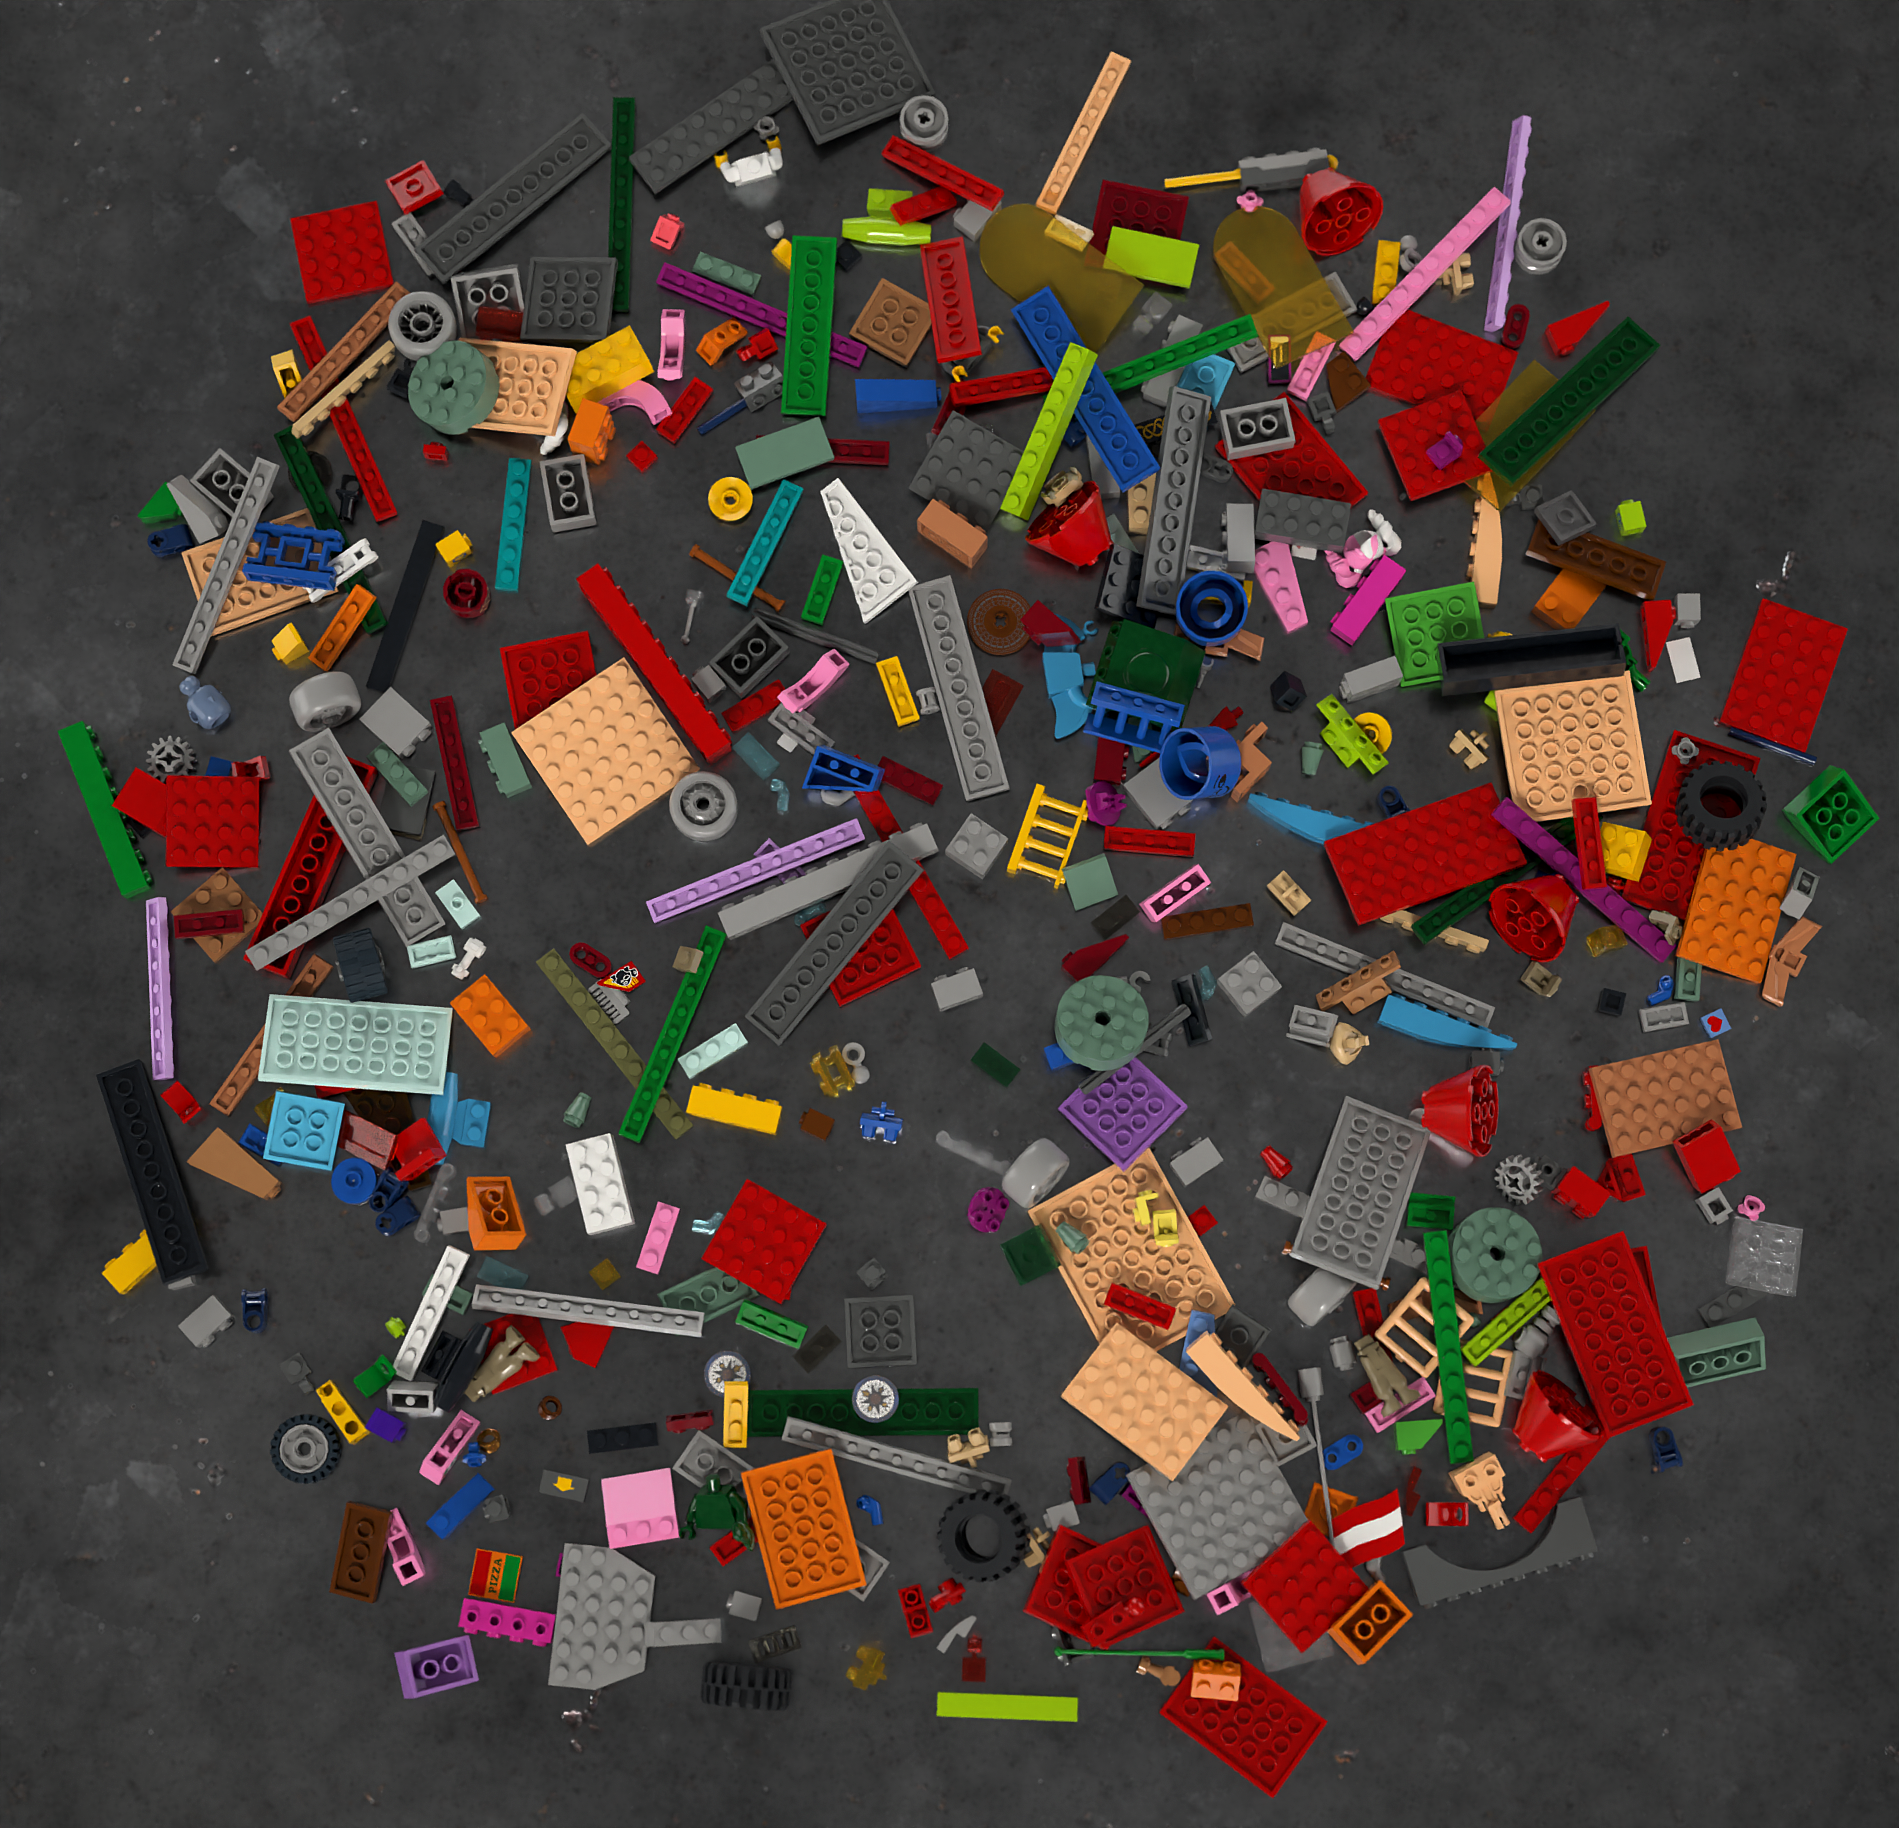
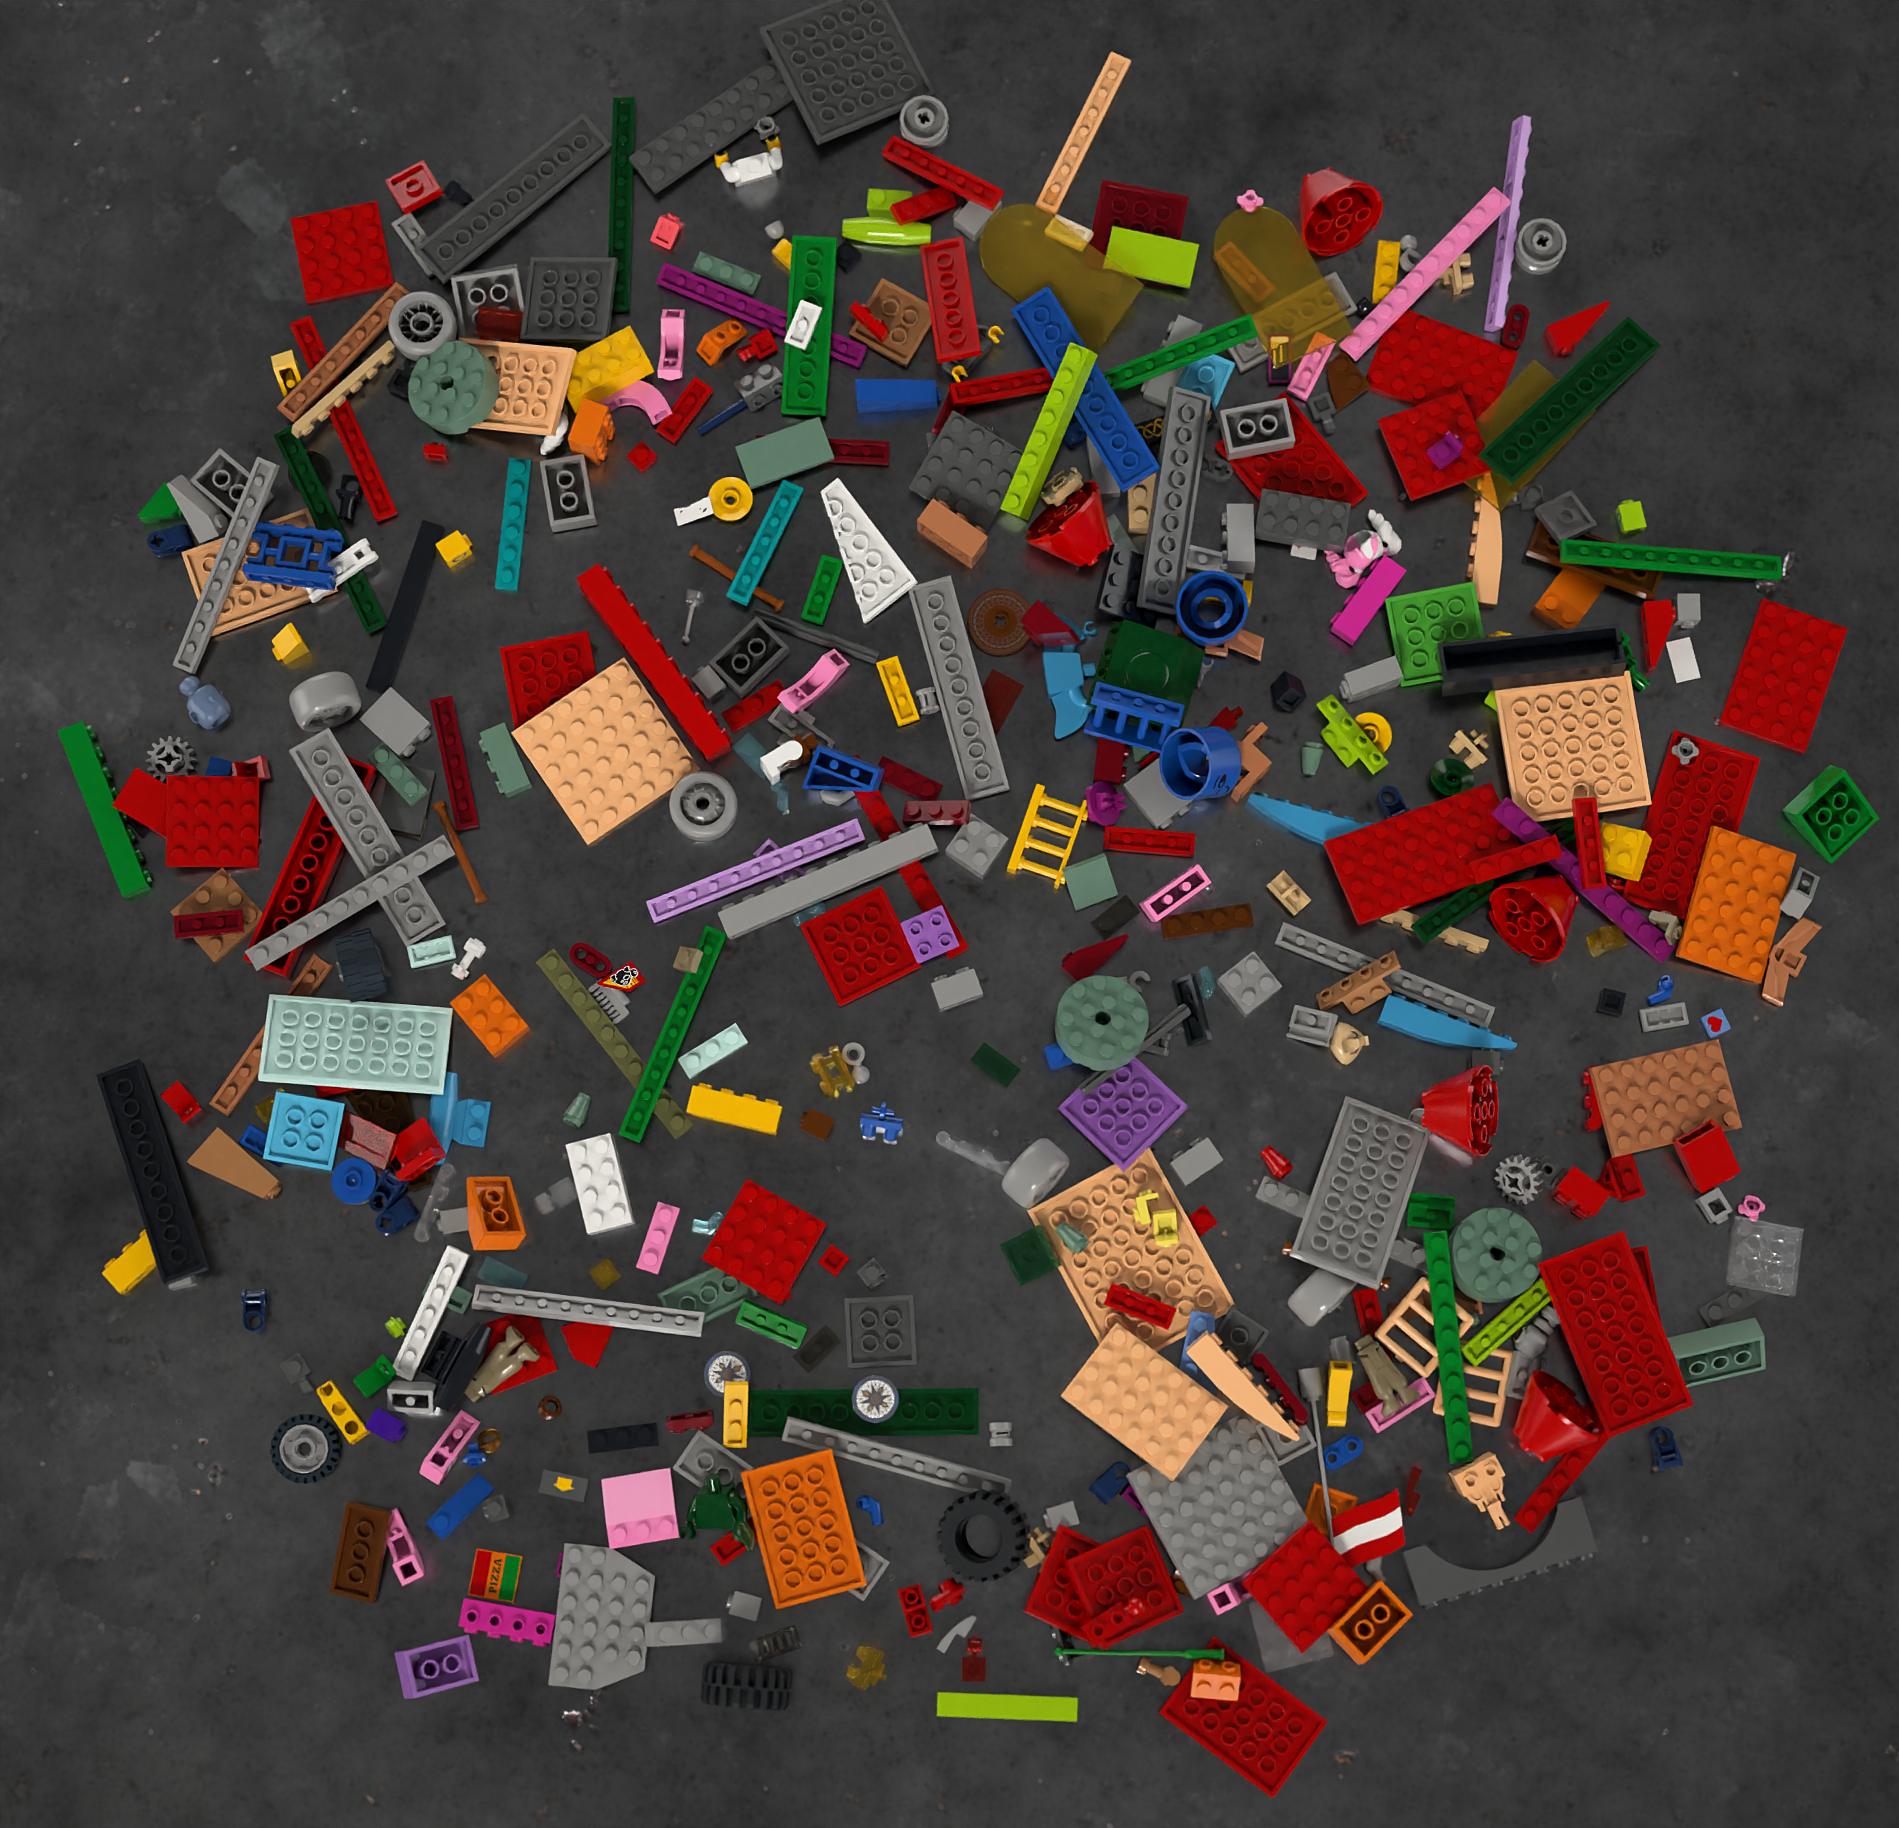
(159, 989): lavender plate -> none
(206, 1322): light grey brick -> none
(342, 627): orange plate -> none
(457, 904): light aqua plate -> none
(466, 593): dark red brick -> none
(693, 511): none -> white sticker
(788, 756): none -> white hips
(803, 325): none -> white plate
(833, 1260): none -> red plate
(834, 943): dark grey plate -> none
(864, 317): none -> red plate
(929, 934): none -> medium lavender hinge
(937, 812): none -> dark red plate
(969, 1450): tan hips -> none
(992, 1215): magenta plate -> none
(1079, 1480): dark red plate -> none
(1155, 309): clear plate -> none
(1267, 172): piece -> none
(1279, 581): bright pink wing -> none
(1338, 1392): none -> yellow leg
(1414, 1434): bright green slope -> none
(1446, 1513): red bracket -> none
(1451, 777): none -> dark green dish
(1515, 859): none -> red plate
(1540, 980): dark tan bracket -> none
(1670, 559): none -> green plate
(1687, 980): sand green plate -> none
(1724, 780): black tyre -> none
(1805, 757): dark blue bar -> none

